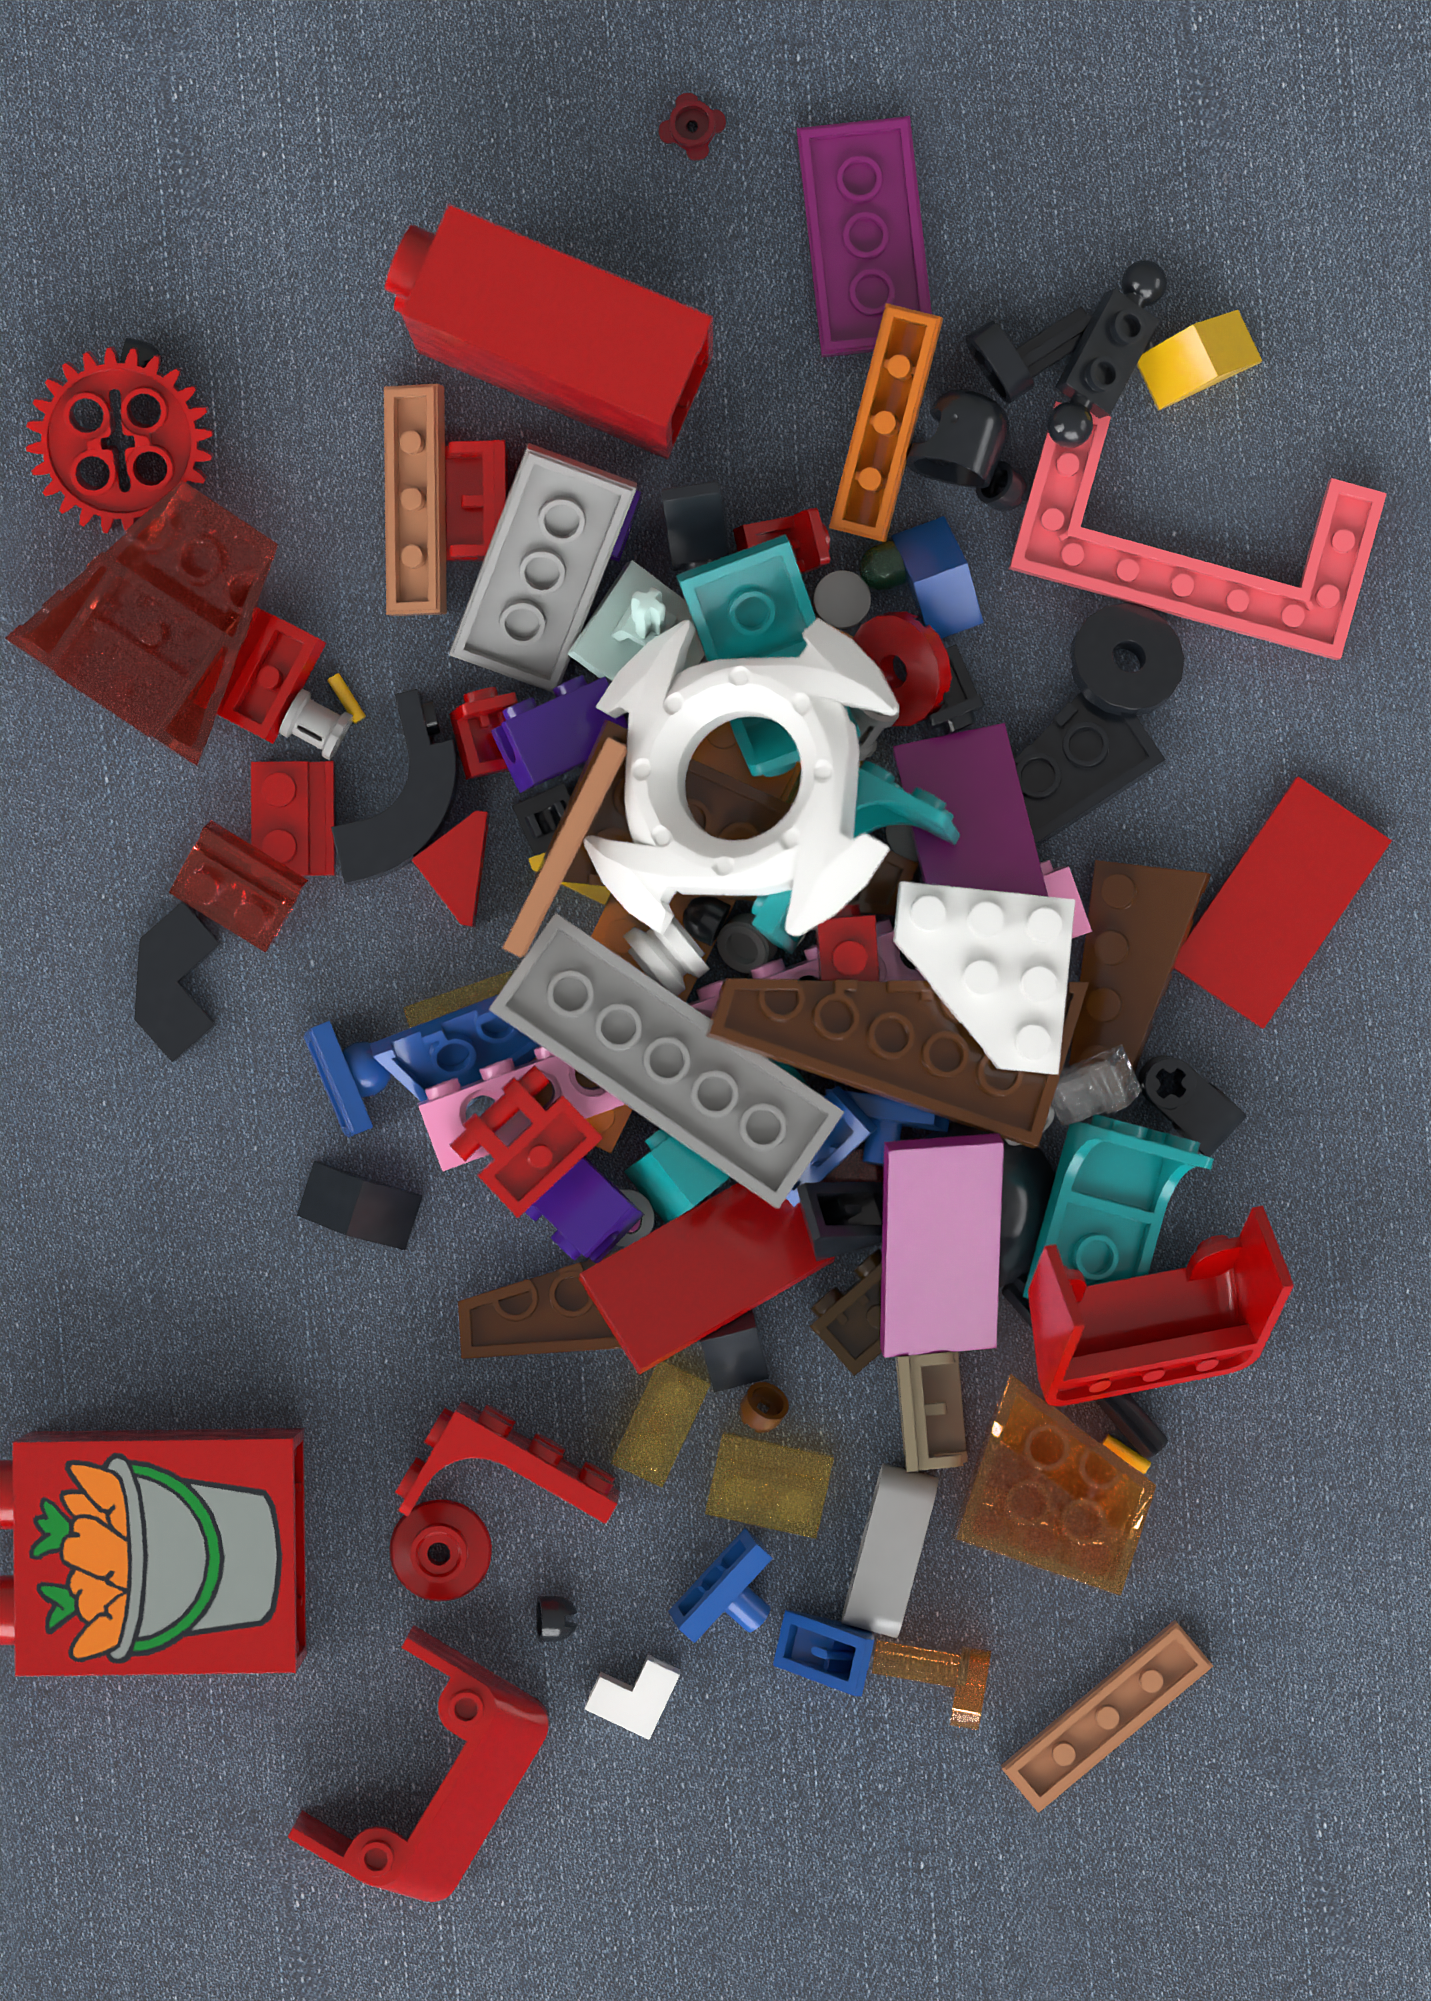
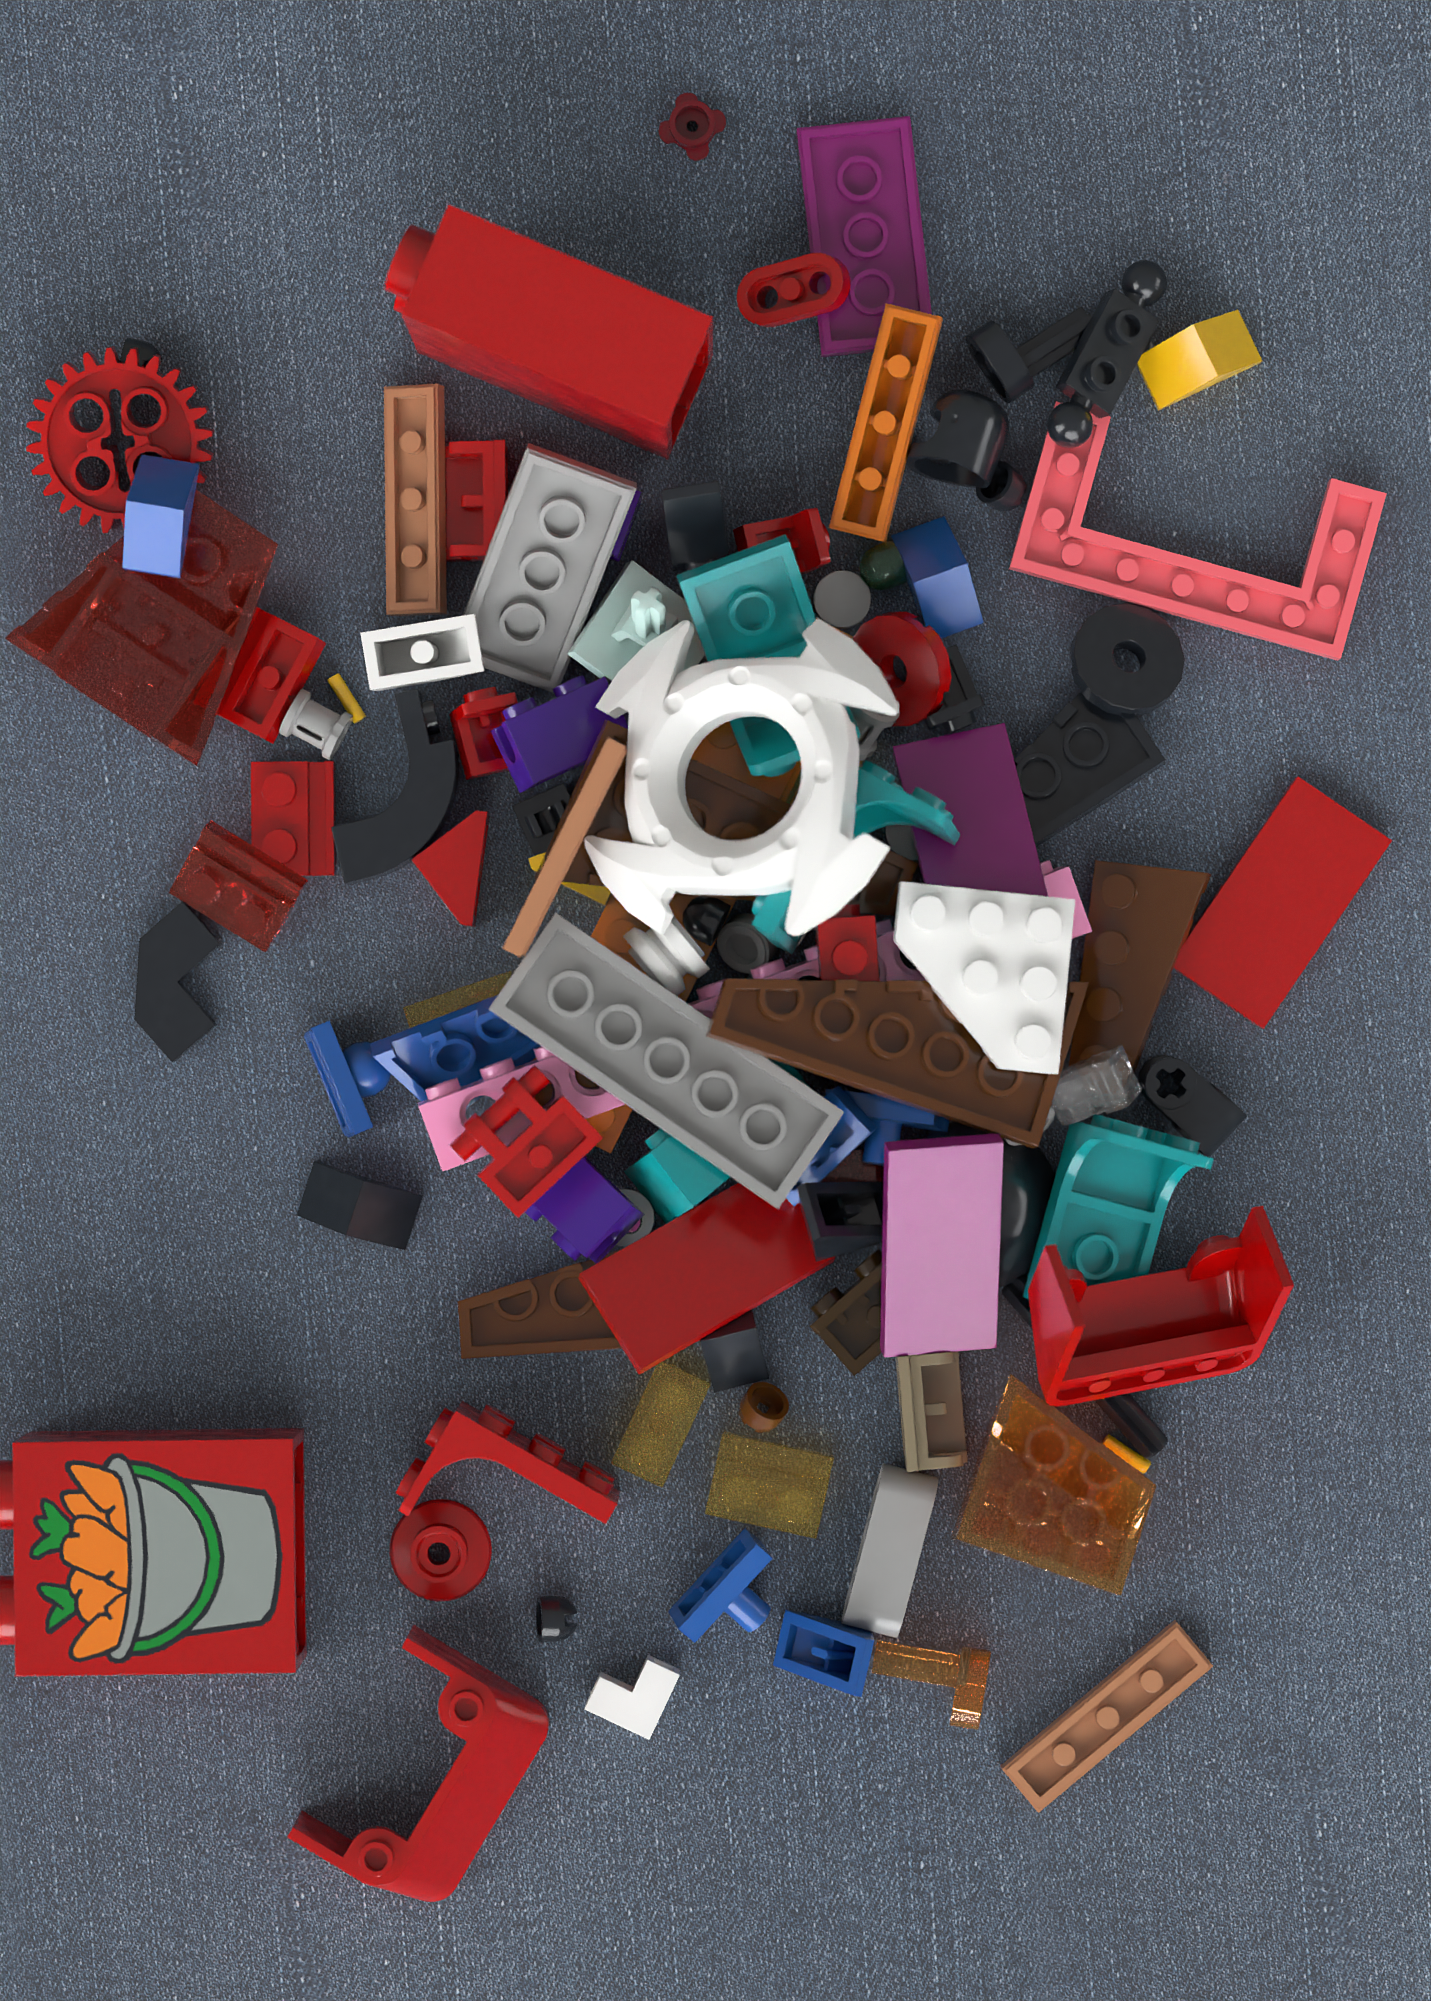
(159, 516): none -> slope
(422, 652): none -> white slope
(796, 289): none -> red plate

